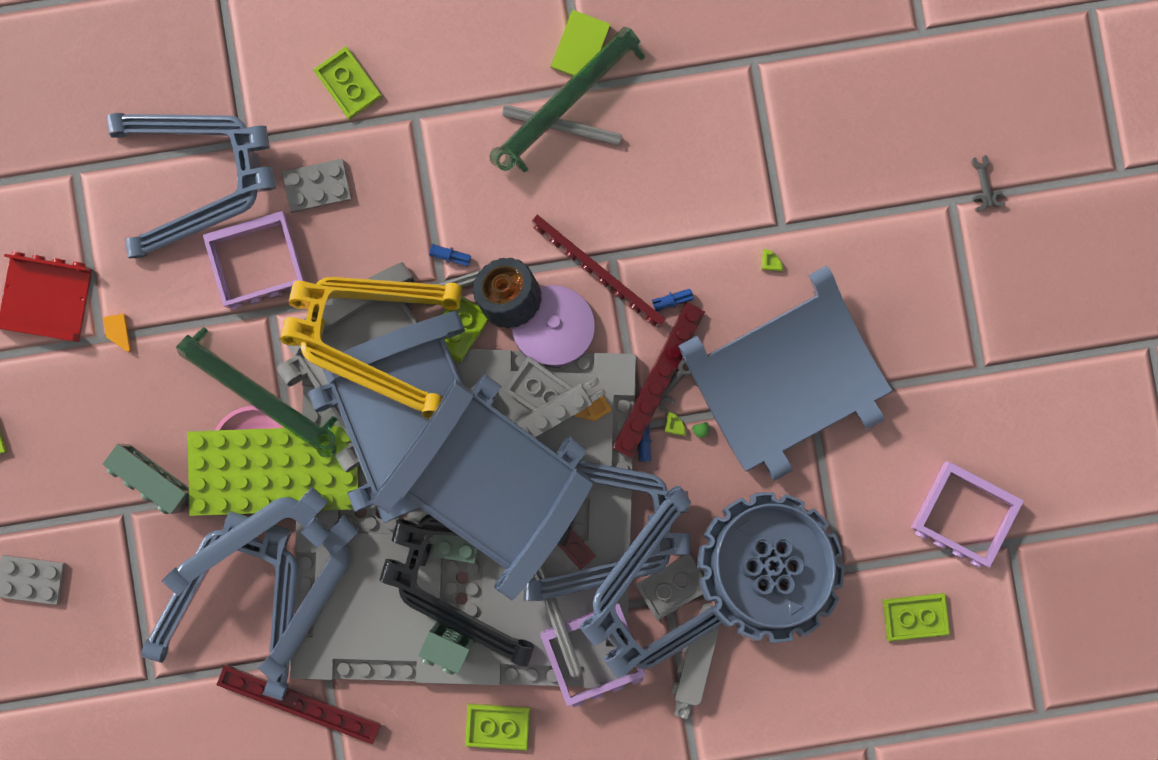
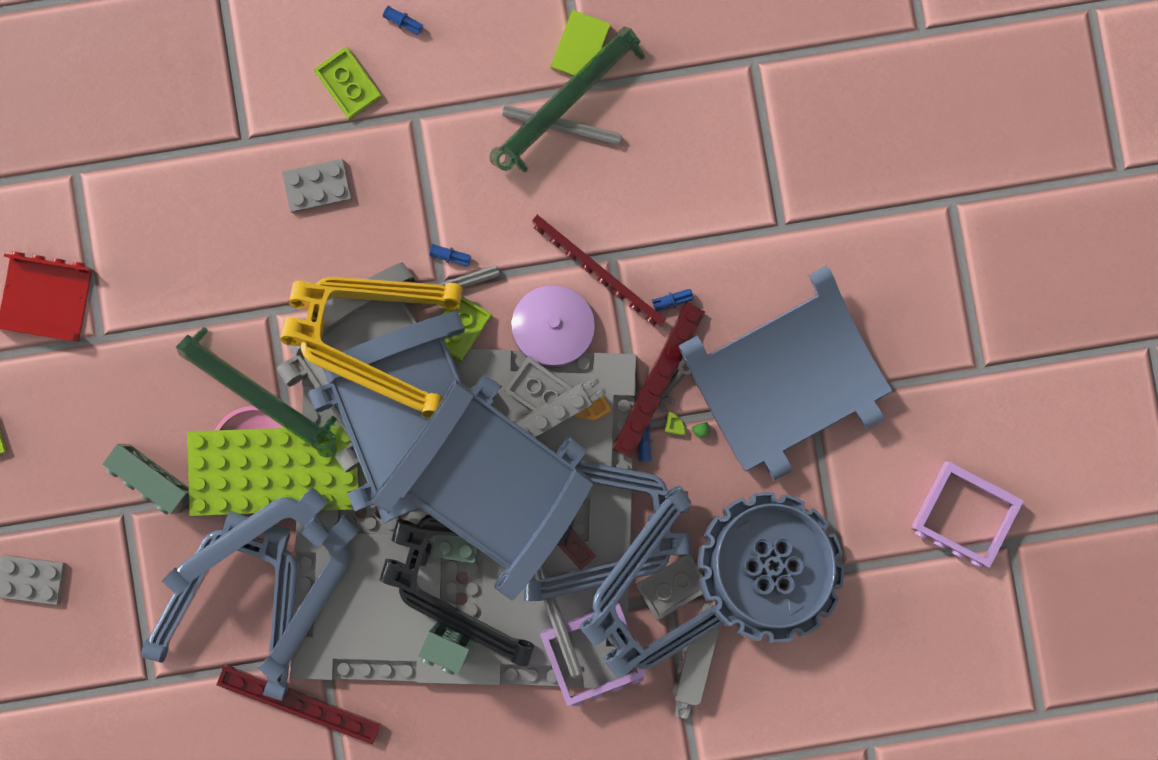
(117, 331): light orange tile -> none
(245, 228): lavender window -> none
(250, 176): sand blue piece -> none
(402, 20): none -> blue axle
(497, 726): lime tile -> none
(507, 292): black wheel -> none
(771, 261): lime tile -> none
(916, 617): lime tile -> none
(987, 198): dark grey bar -> none

